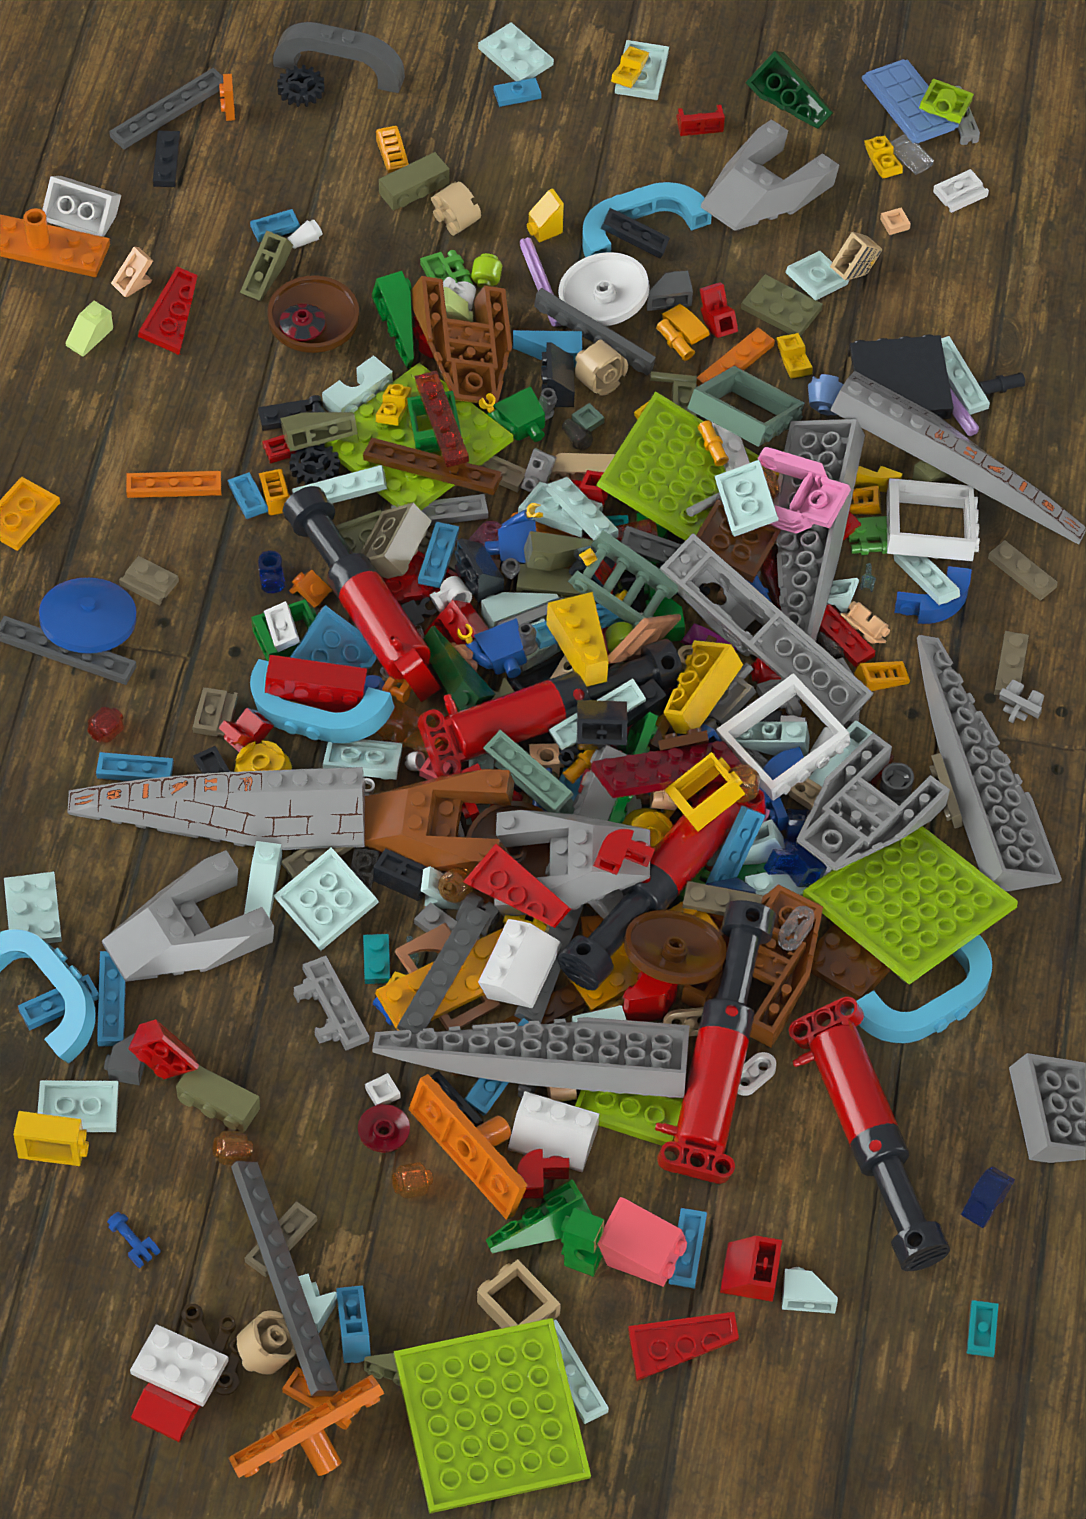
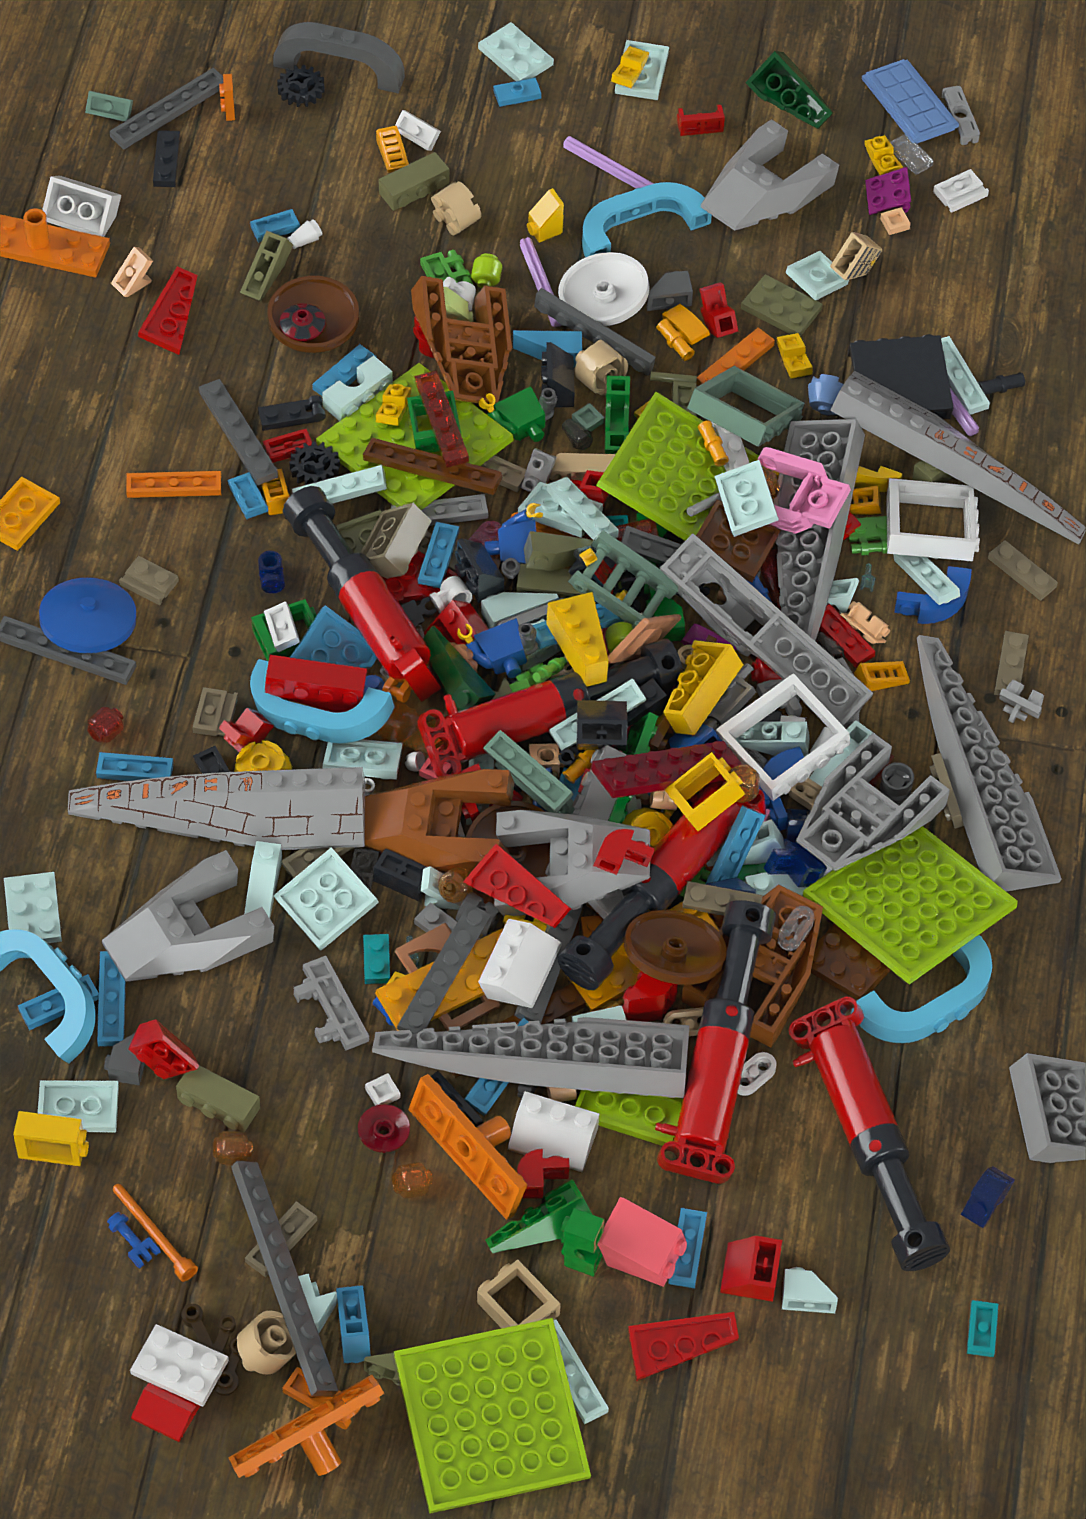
(90, 328): yellowish green slope -> none
(109, 106): none -> sand green plate
(184, 1267): none -> orange piece
(238, 432): none -> dark grey plate
(310, 587): orange bracket -> none
(317, 428): olive slope -> none
(344, 370): none -> dark azure plate
(393, 305): green wedge -> none
(417, 130): none -> white plate
(538, 674): none -> bright green plate
(605, 163): none -> lavender axle
(616, 412): none -> green arch
(635, 233): black plate -> none
(693, 737): reddish brown plate -> none
(889, 191): none -> magenta hinge
(946, 101): lime plate -> none

